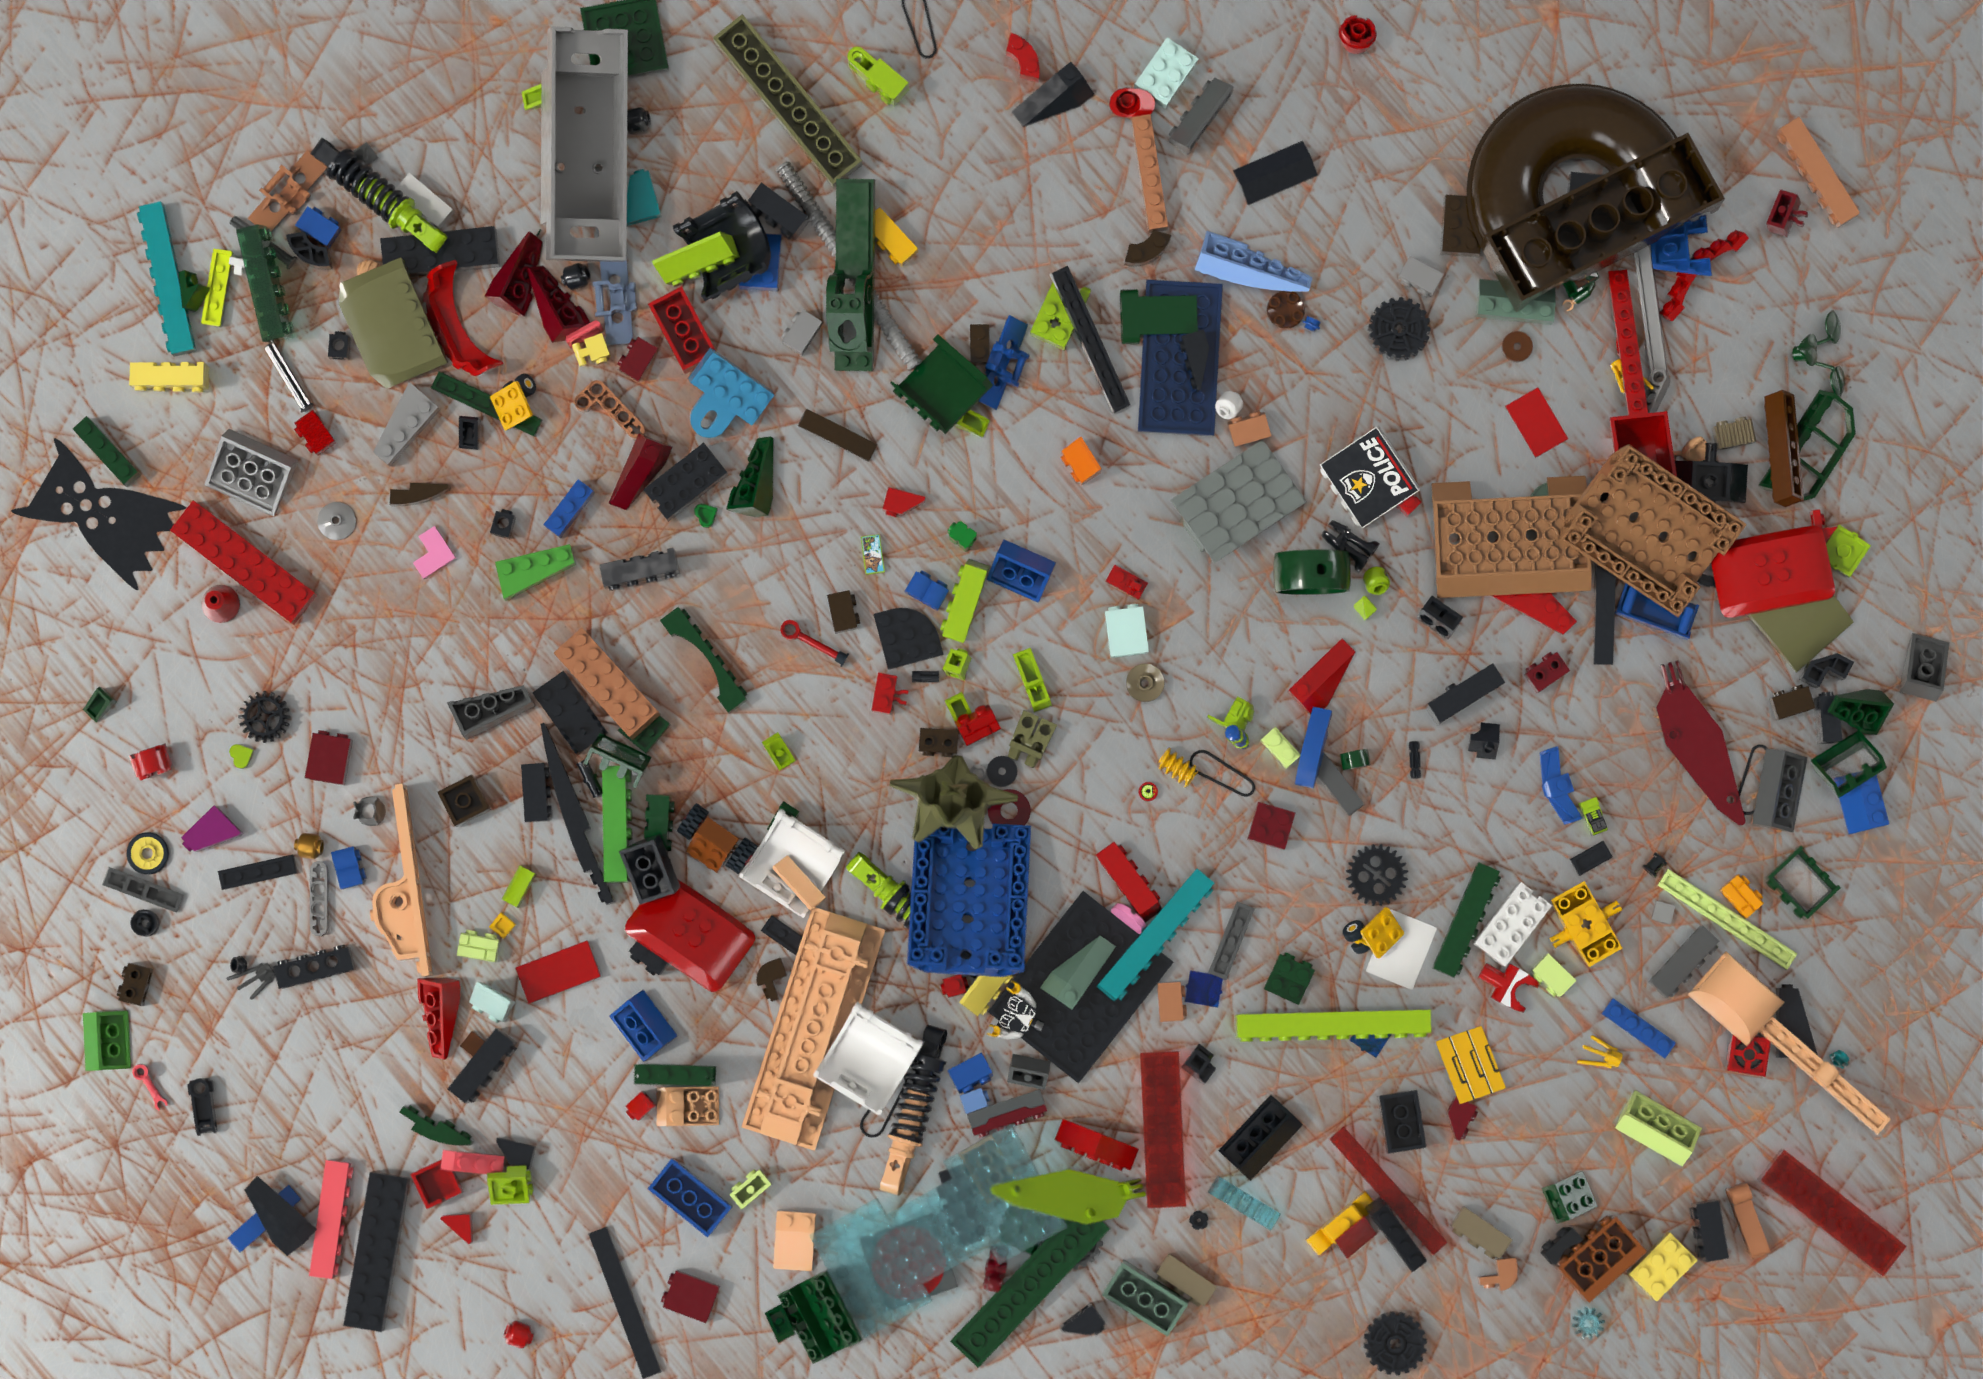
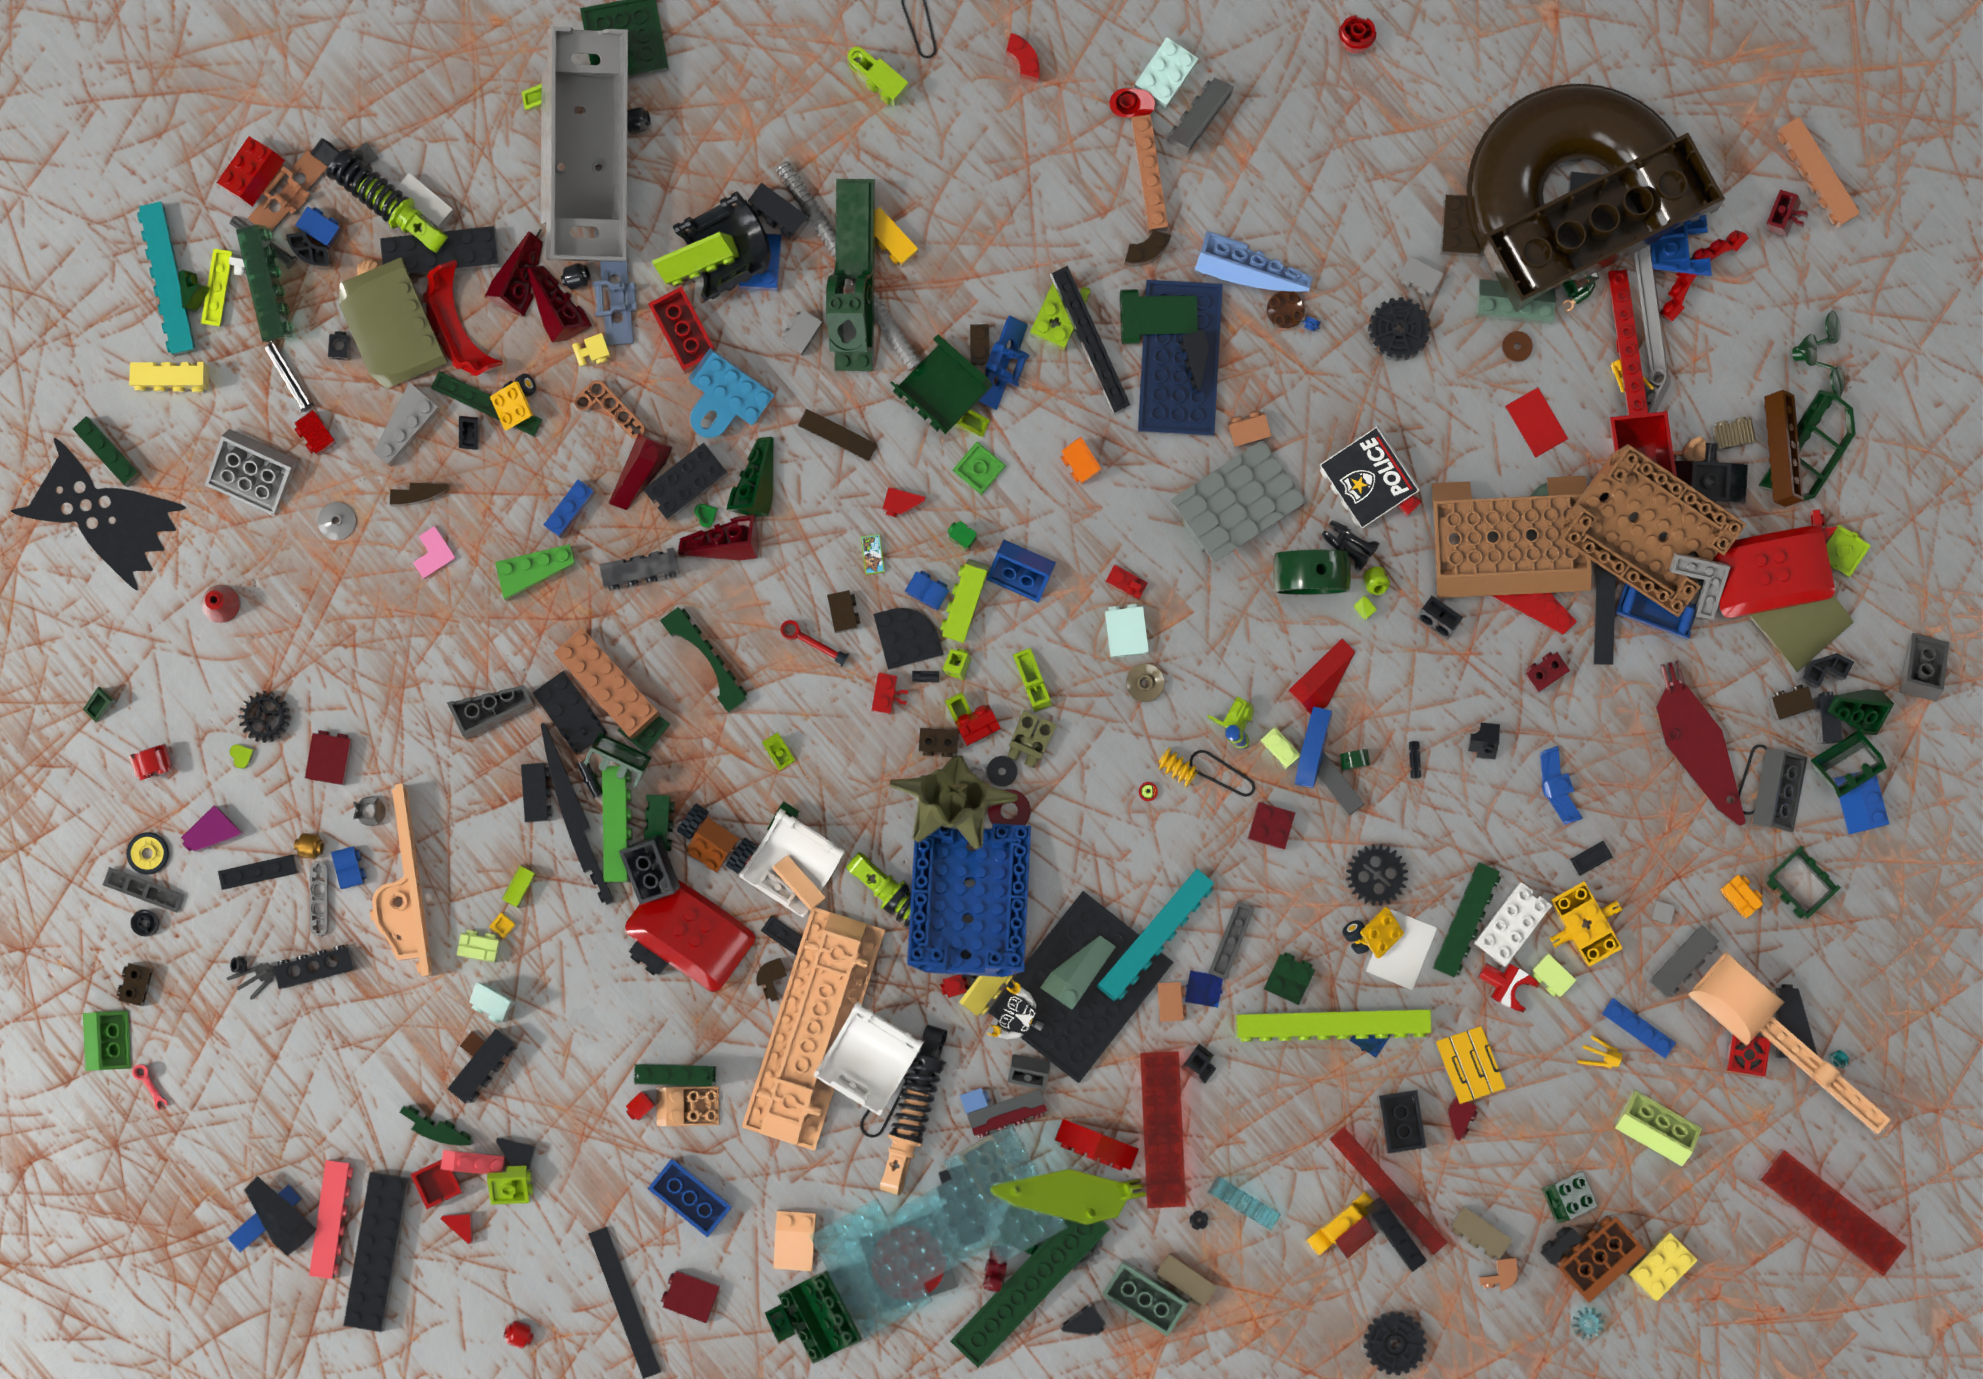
(203, 1106): black piece -> none
(243, 562): red brick -> none
(250, 171): none -> red brick
(440, 1004): red wedge -> none
(464, 800): dark brown brick -> none
(503, 532): black brick -> none
(558, 972): red tile -> none
(585, 332): coral tile -> none
(637, 358): dark red brick -> none
(641, 198): teal slope -> none
(643, 1025): blue slope -> none
(729, 541): none -> dark red wedge
(750, 1189): yellowish green brick -> none
(787, 100): olive brick -> none
(970, 1073): blue brick -> none
(979, 468): none -> bright green tile
(1060, 93): black wedge -> none
(1124, 913): bright pink tile -> none
(1129, 881): red wedge -> none
(1229, 405): white head -> none
(1260, 1137): black slope -> none
(1275, 172): black slope -> none
(1464, 694): black brick -> none
(1593, 816): leg -> none
(1654, 865): black bush -> none
(1709, 1230): black brick -> none
(1714, 579): none -> light grey plate
(1727, 919): yellowish green tile -> none
(1747, 1220): nougat beam -> none

